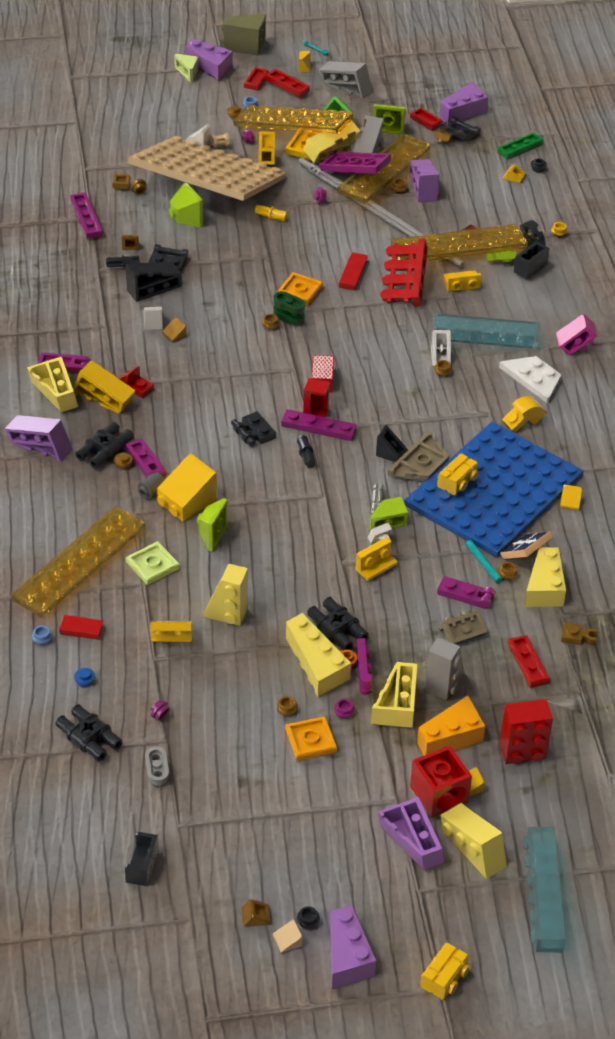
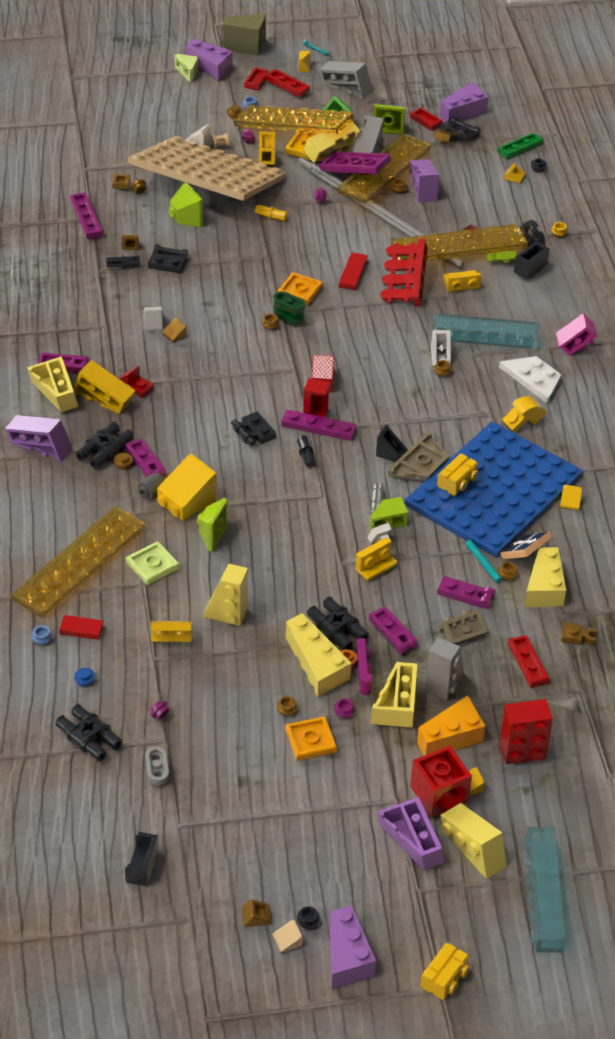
(151, 279): black wedge -> none
(393, 630): none -> magenta plate

